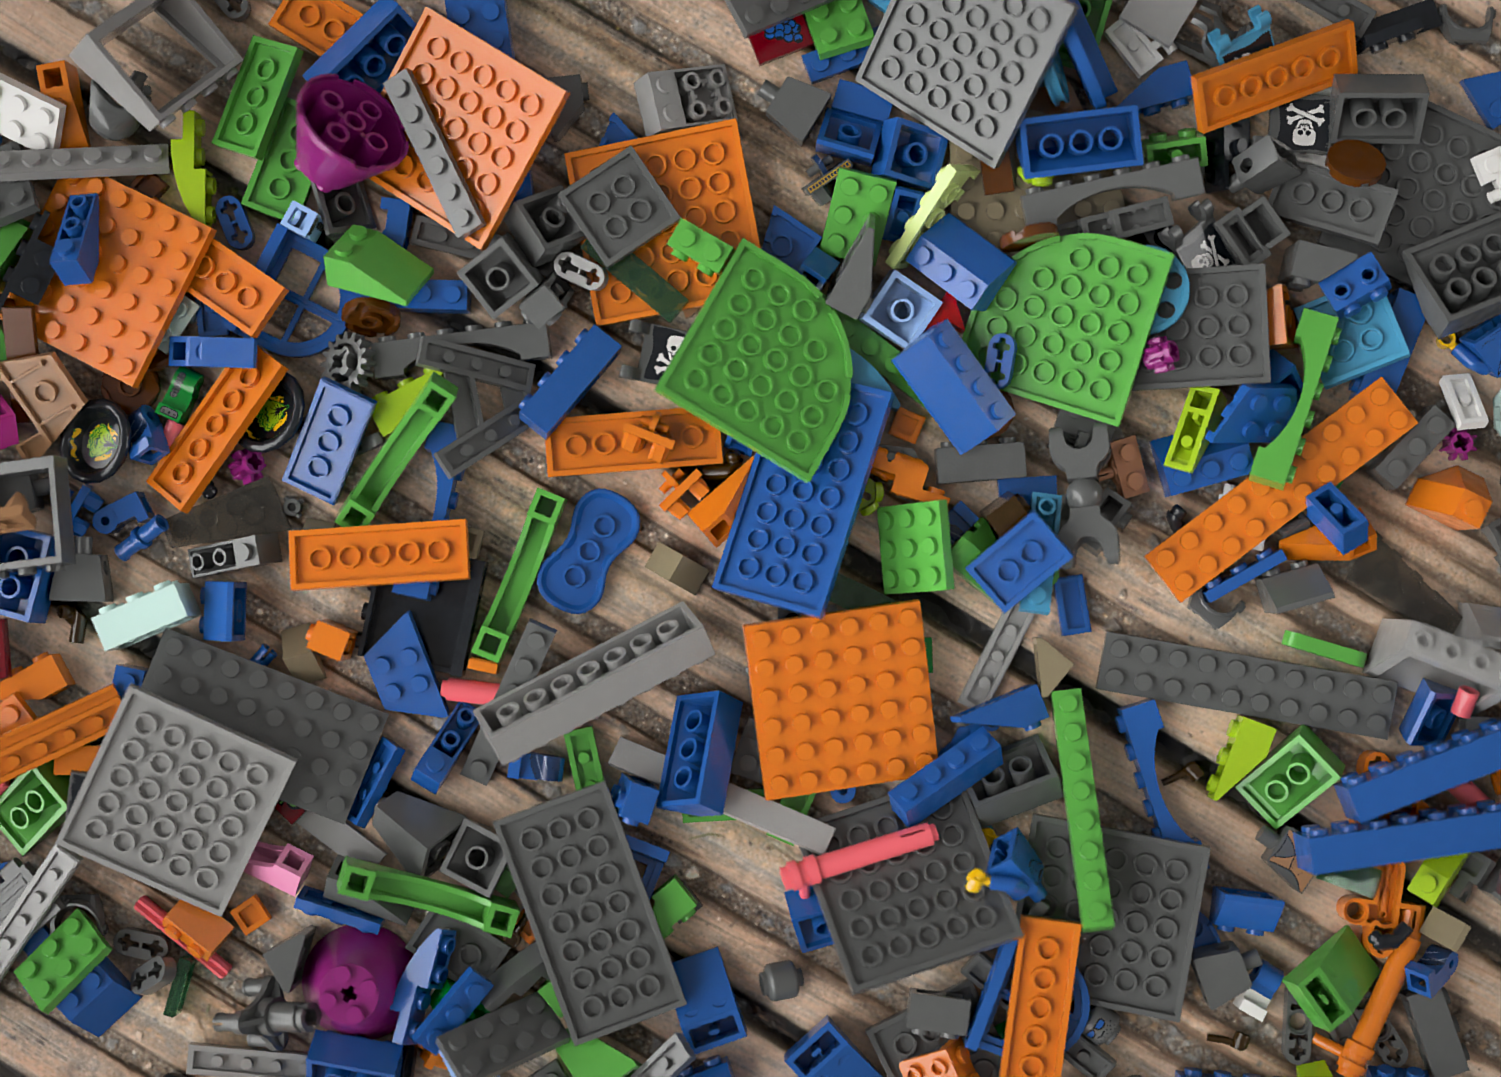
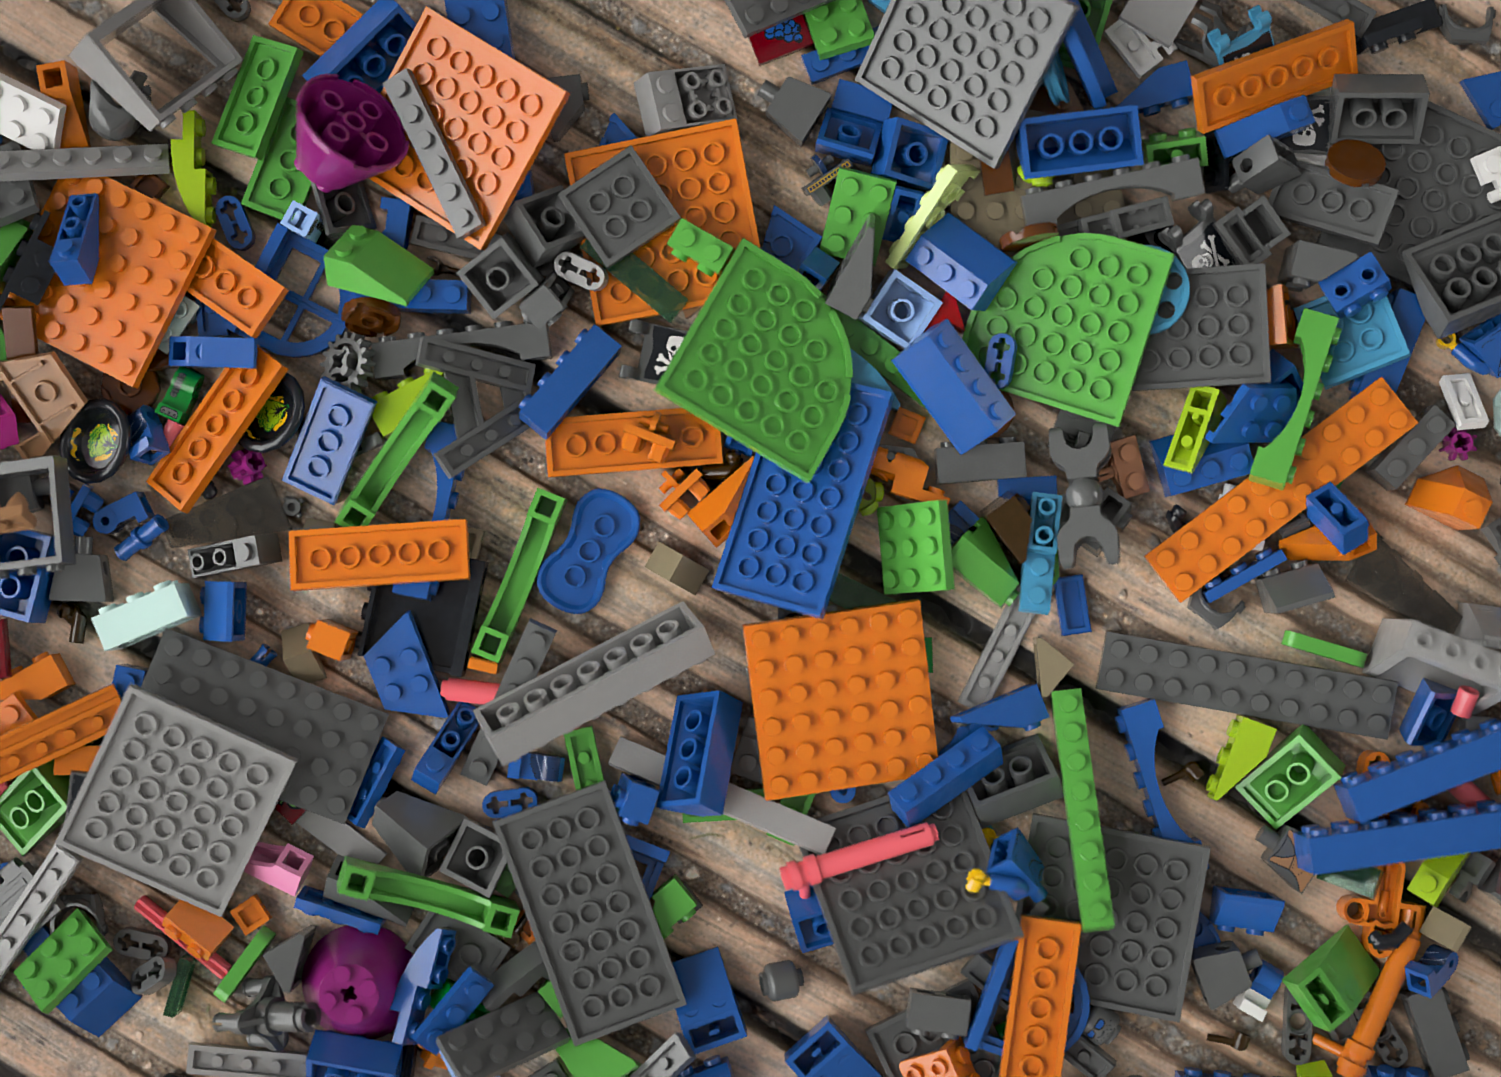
(244, 964): none -> bright green beam
(442, 268): none -> dark brown hand
(508, 795): none -> blue beam
(1019, 561): blue plate -> none
(1160, 354): magenta gear -> none
(1278, 121): none -> blue slope

